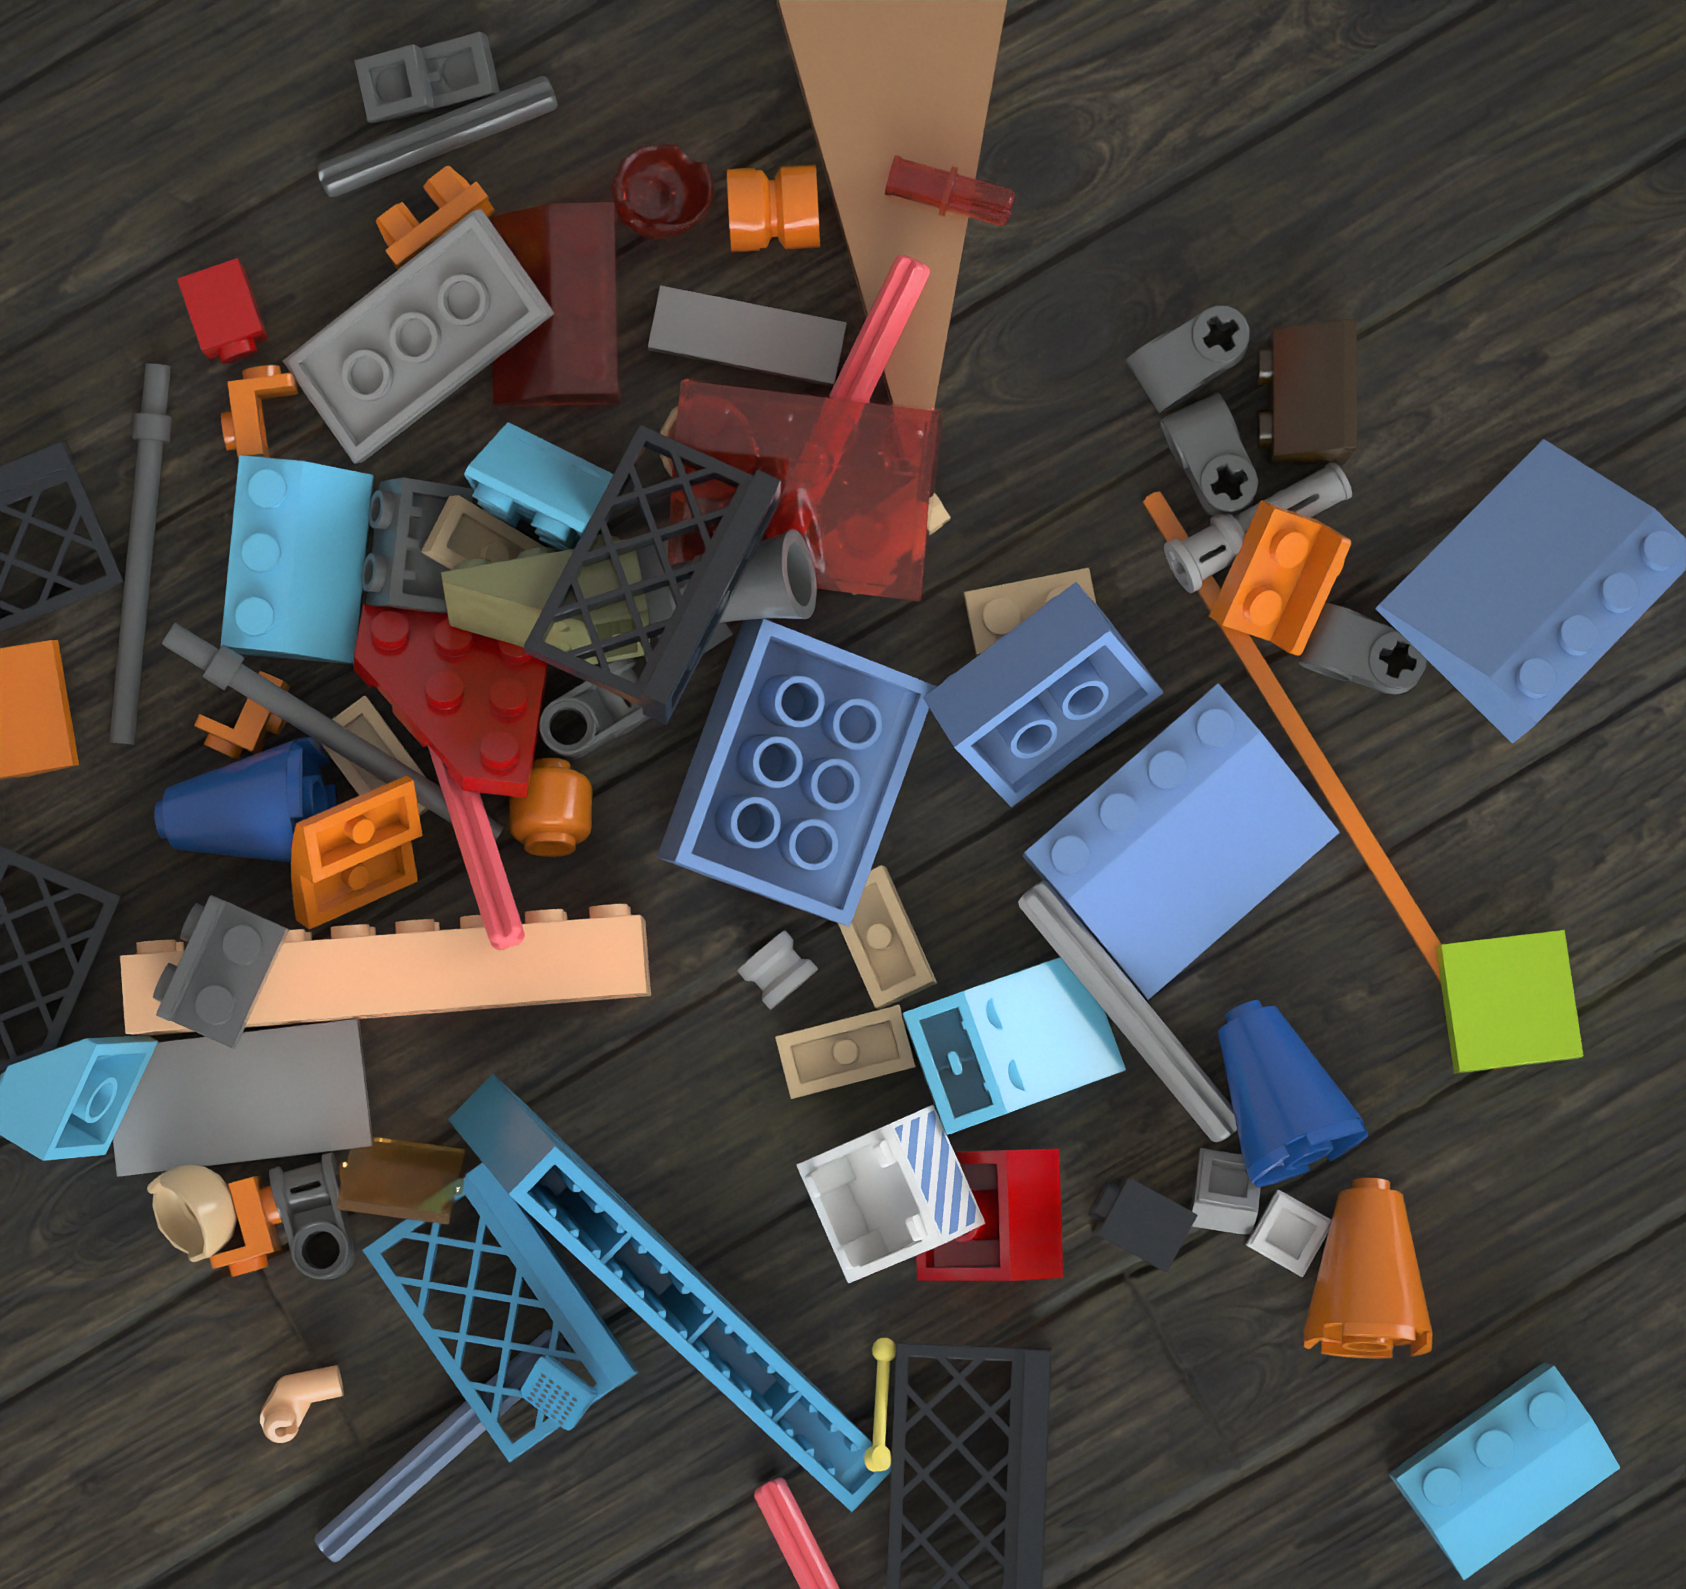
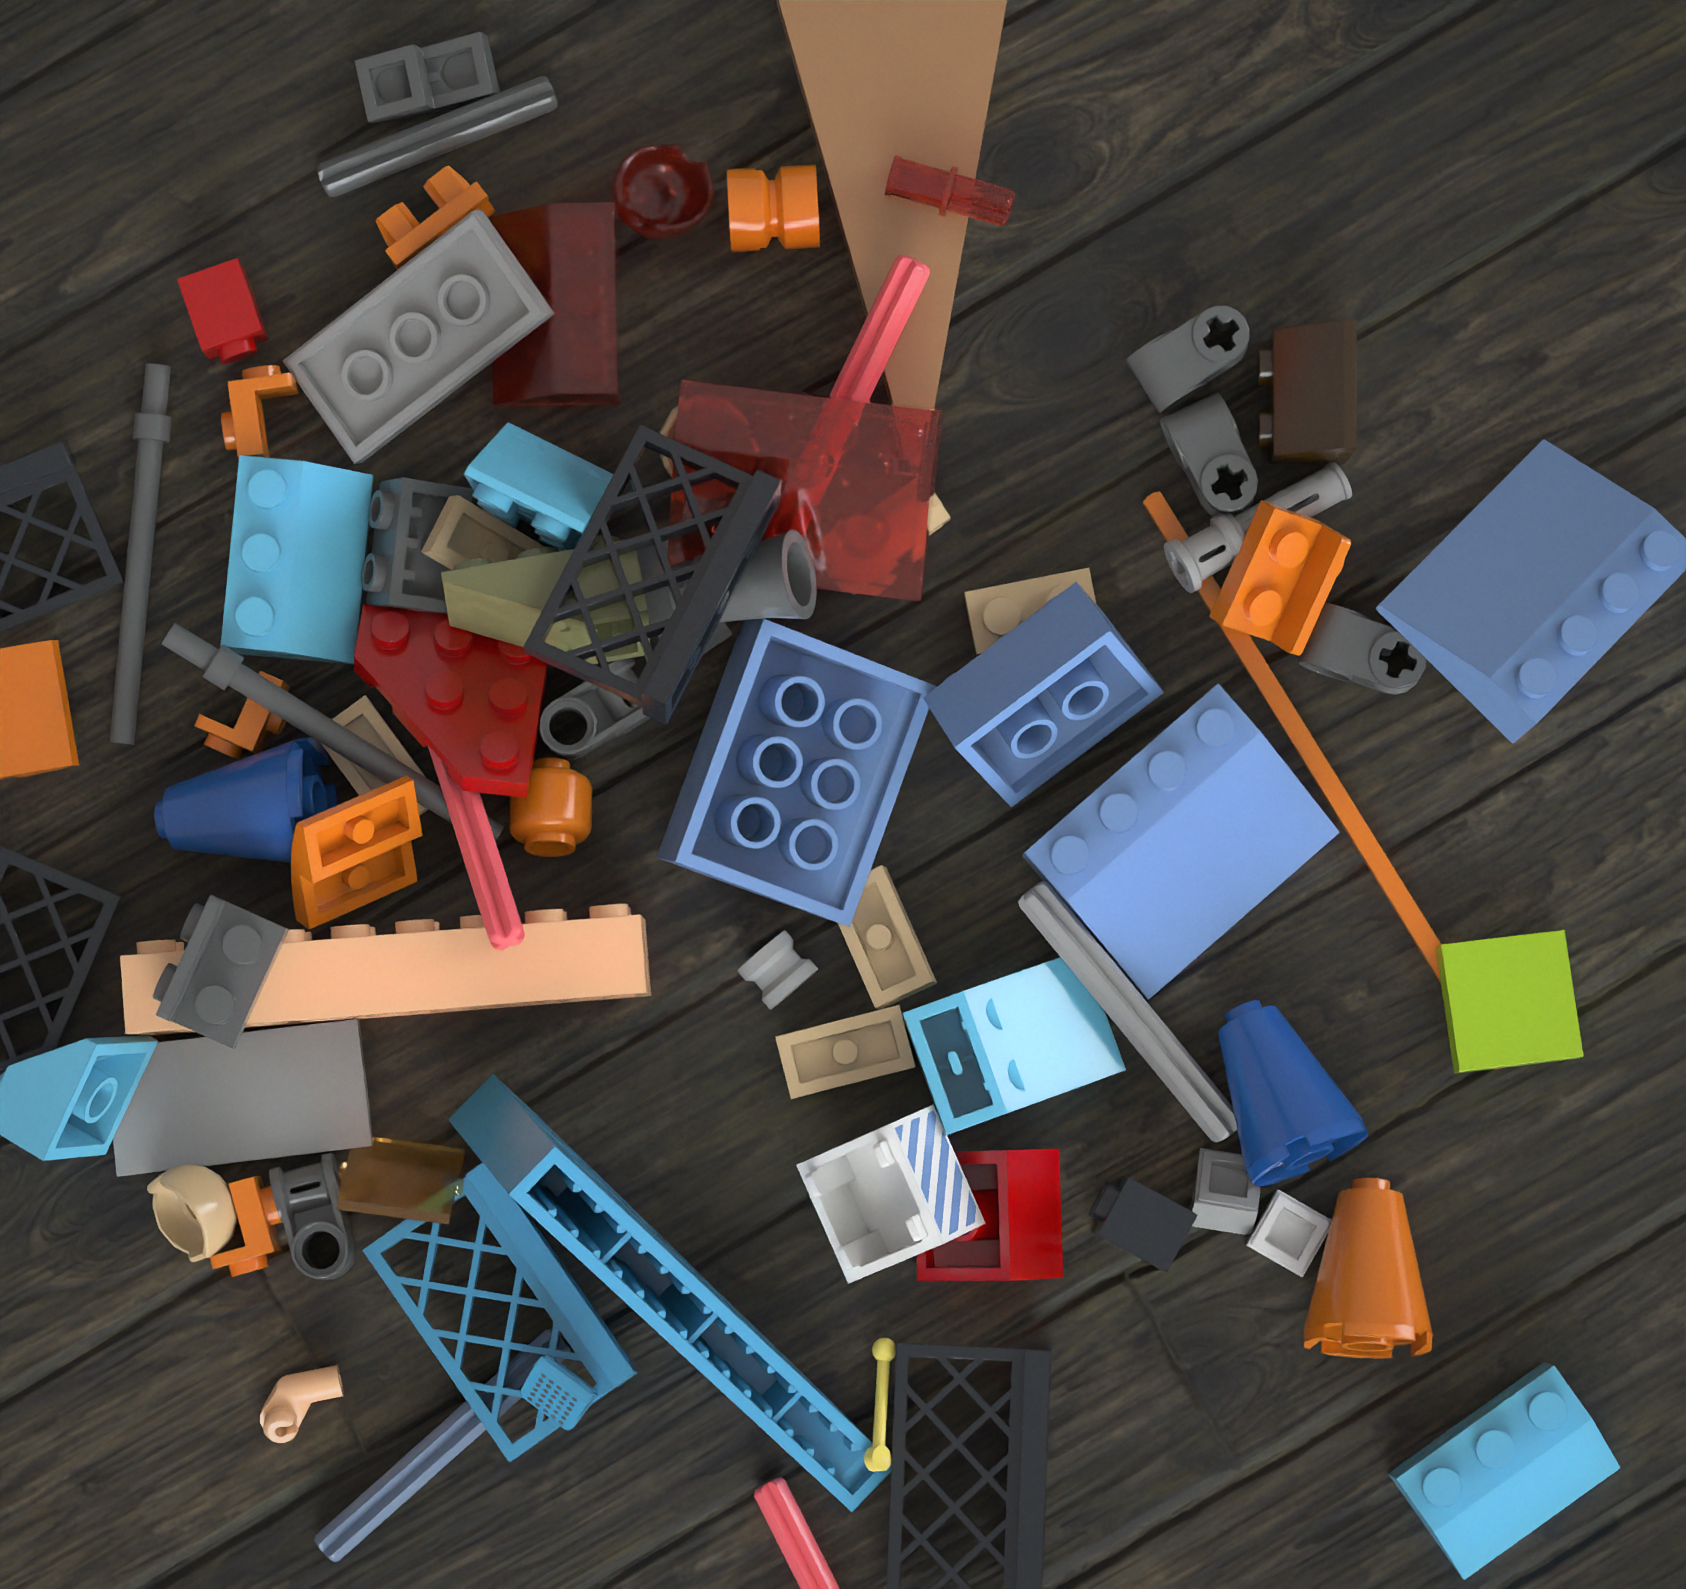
(747, 336): light grey tile -> none

